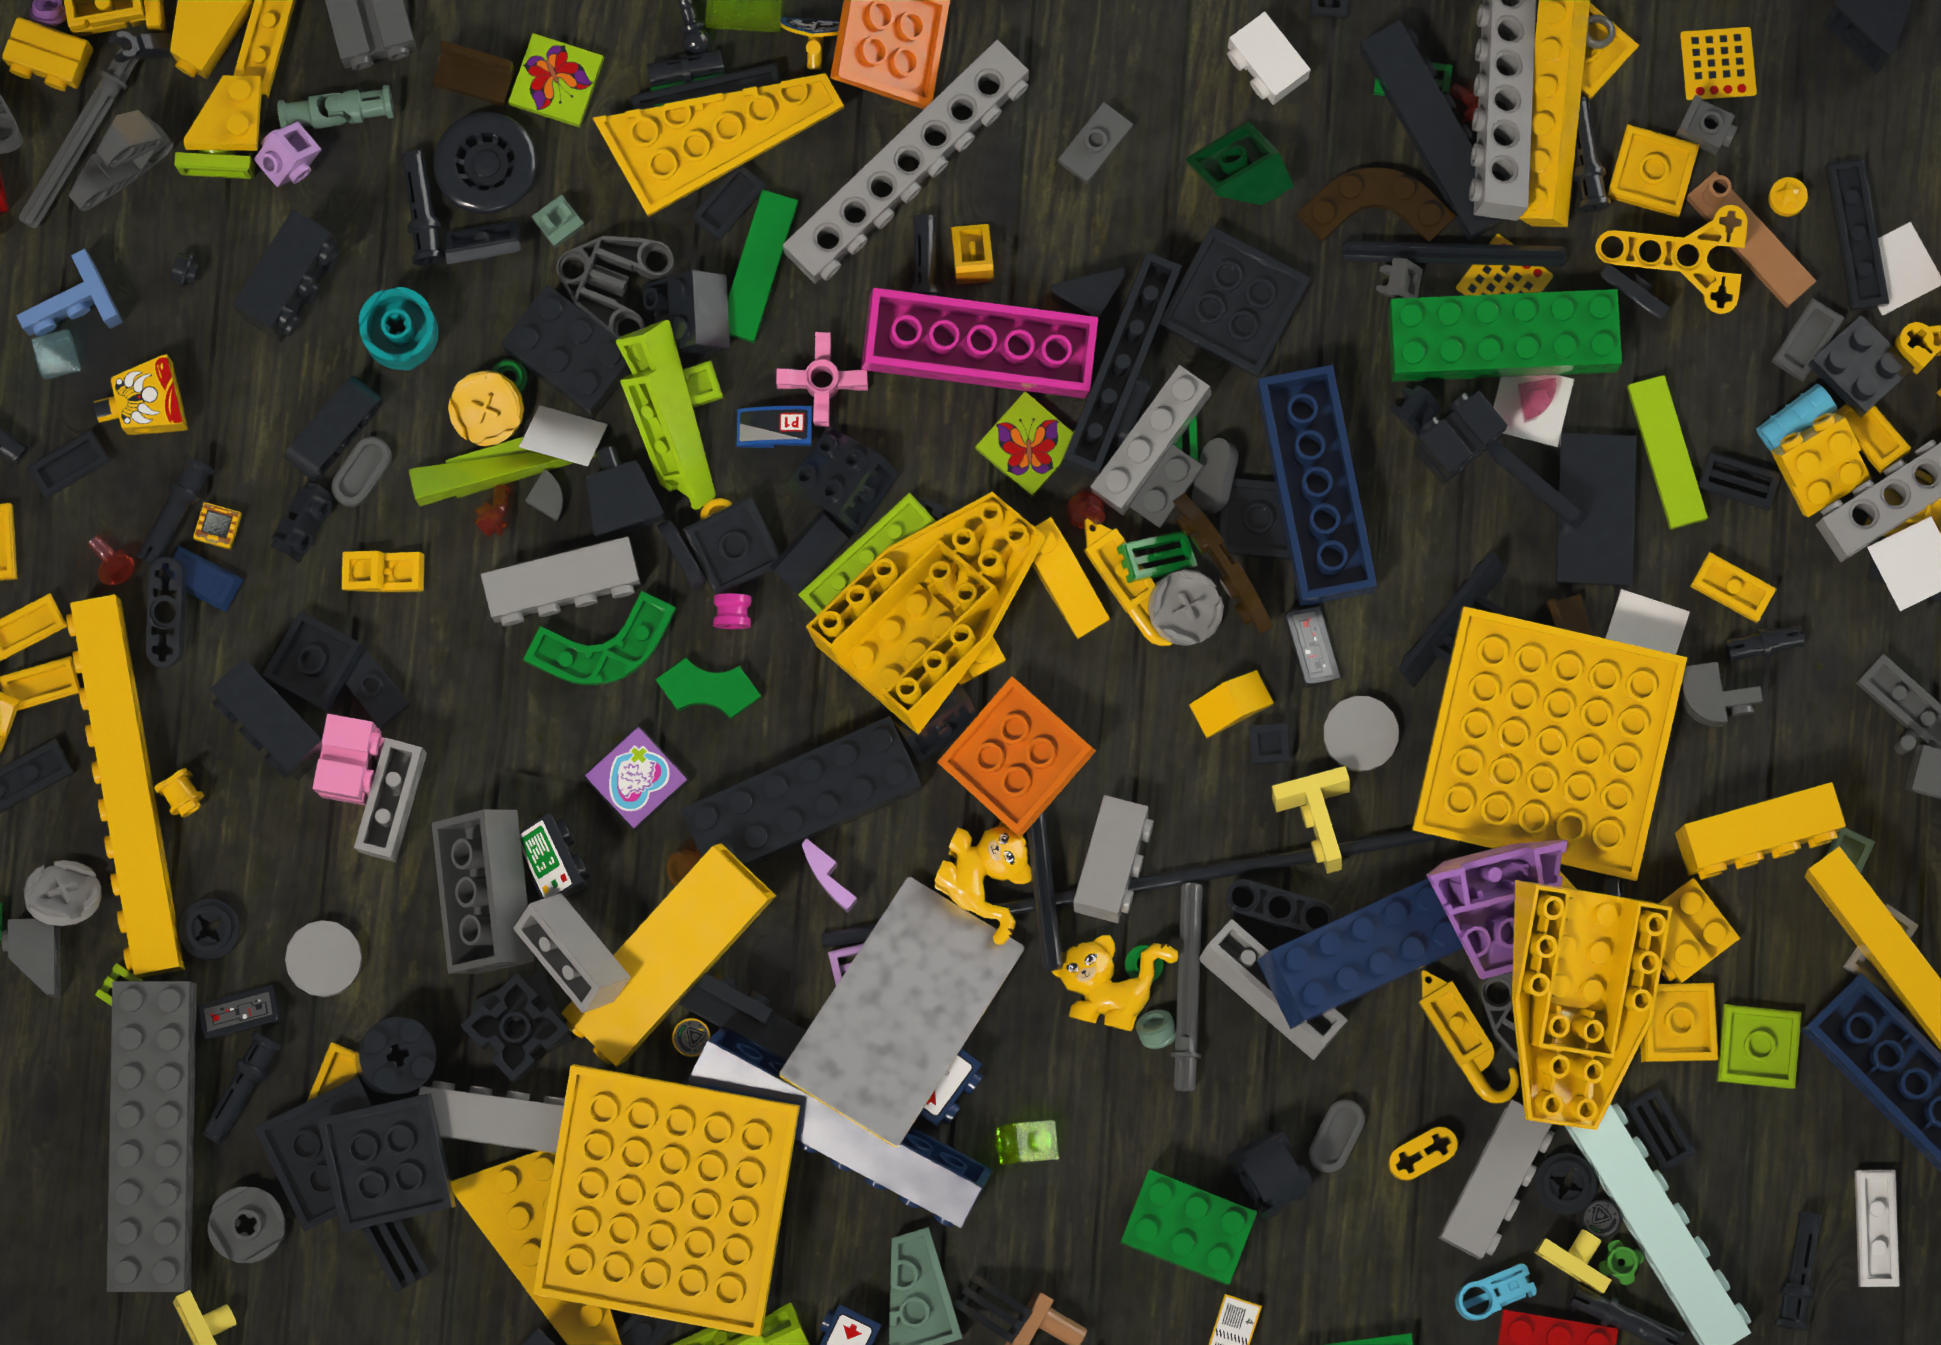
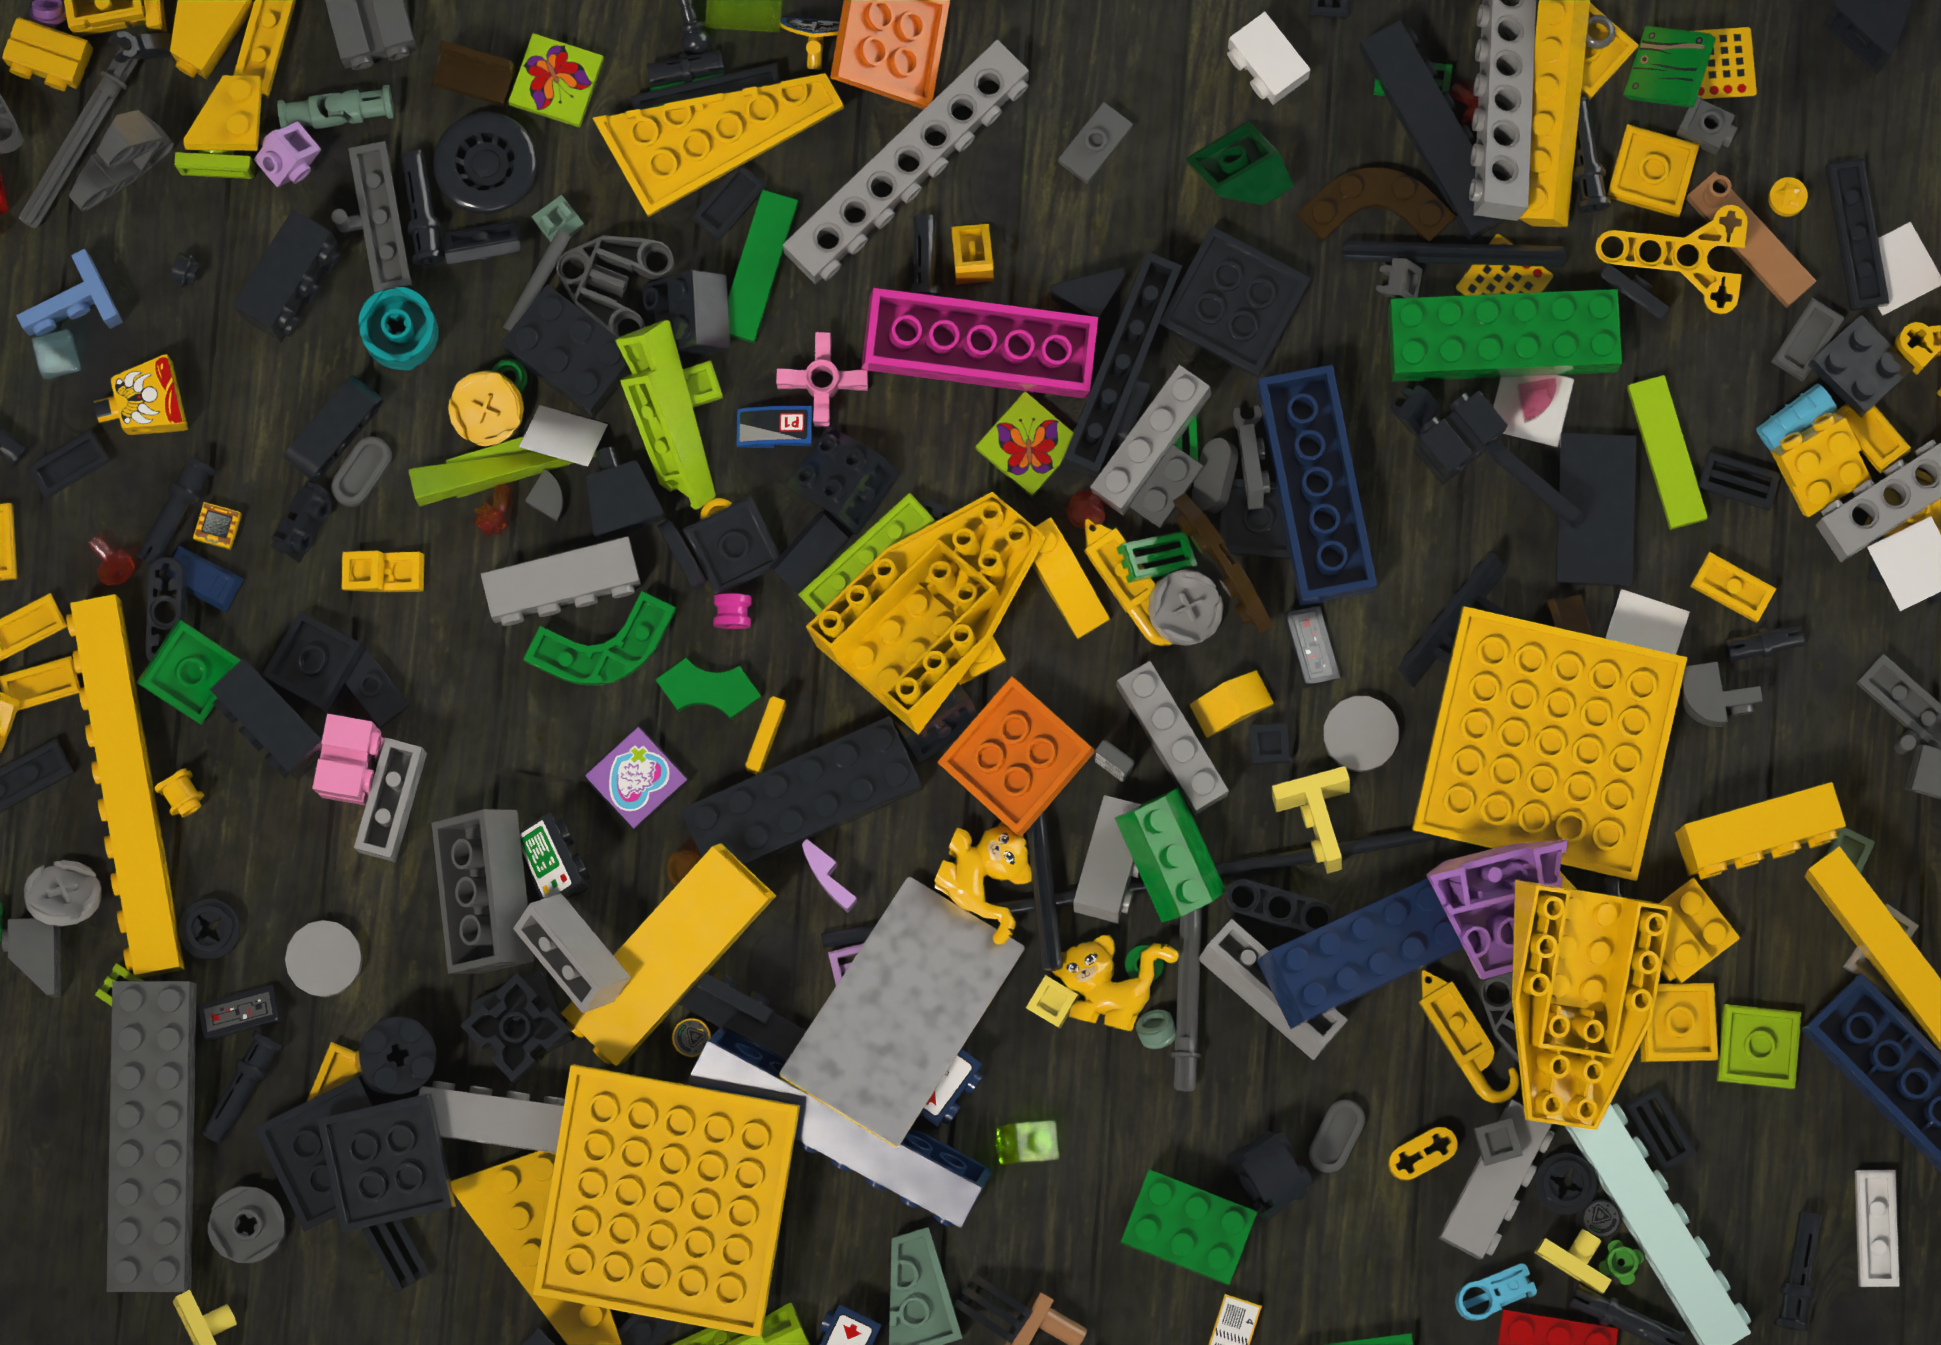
(187, 670): none -> green tile
(377, 217): none -> dark grey plate
(539, 277): none -> dark grey bar
(765, 735): none -> yellow tile
(1052, 1001): none -> light yellow plate
(1114, 761): none -> dark grey tile
(1170, 855): none -> green slope
(1172, 737): none -> light grey brick
(1251, 452): none -> dark grey plate
(1498, 1142): none -> dark grey plate
(1669, 66): none -> green tile

